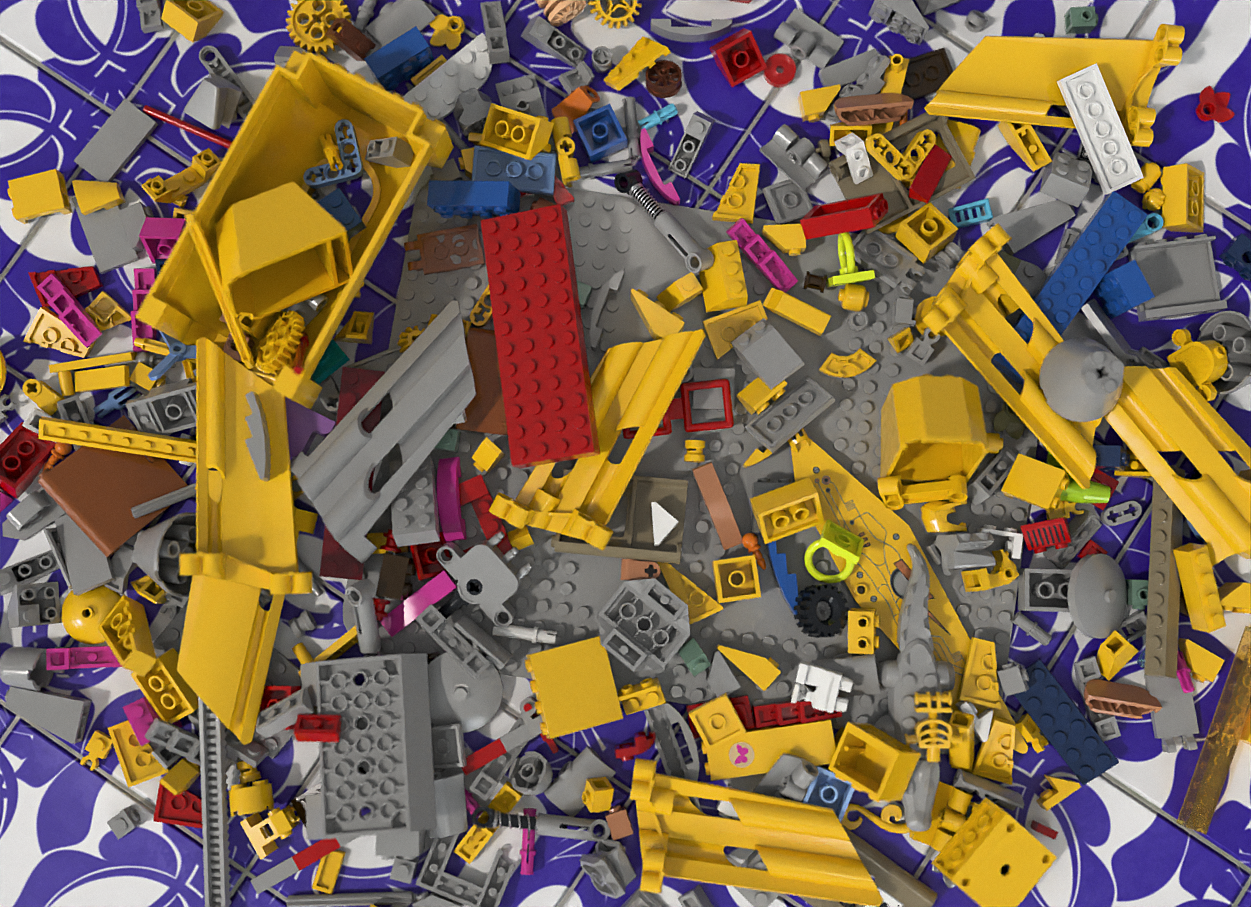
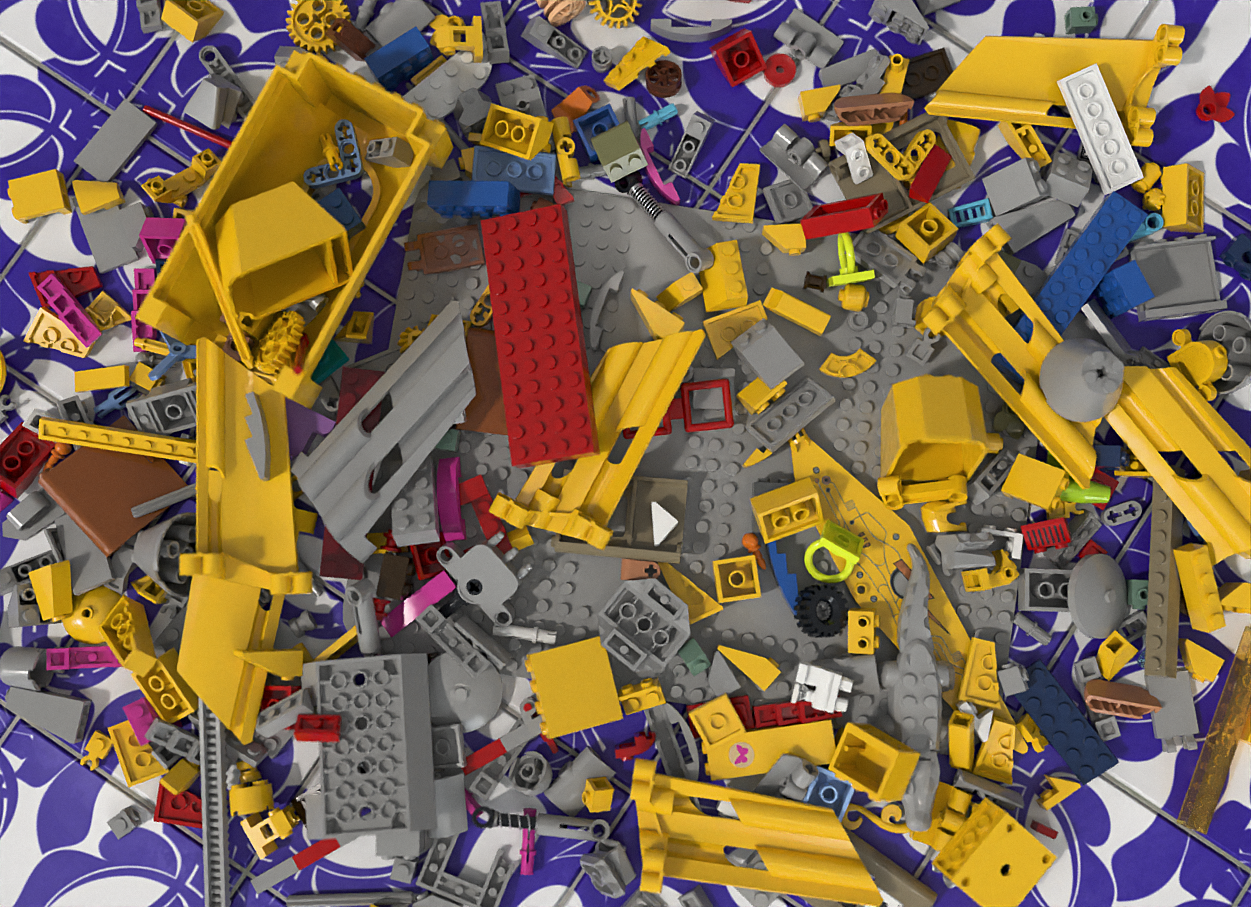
(45, 397): yellow piece -> none
(53, 590): none -> yellow slope
(64, 369): yellow piece -> none
(278, 662): none -> yellow slope
(328, 872): yellow tile -> none
(445, 41): none -> yellow tile
(477, 838): yellow slope -> none
(487, 456): yellow slope -> none
(577, 77): light grey bracket -> none
(619, 151): none -> olive slope
(619, 822): nougat brick -> none
(694, 456): yellow wheel -> none
(717, 505): nougat slope -> none
(762, 256): dark pink slope -> none
(901, 339): yellow slope -> none
(930, 742): yellow piece -> none
(977, 19): light grey tile -> none
(1015, 186): none -> light grey brick
(1183, 674): dark pink axle -> none

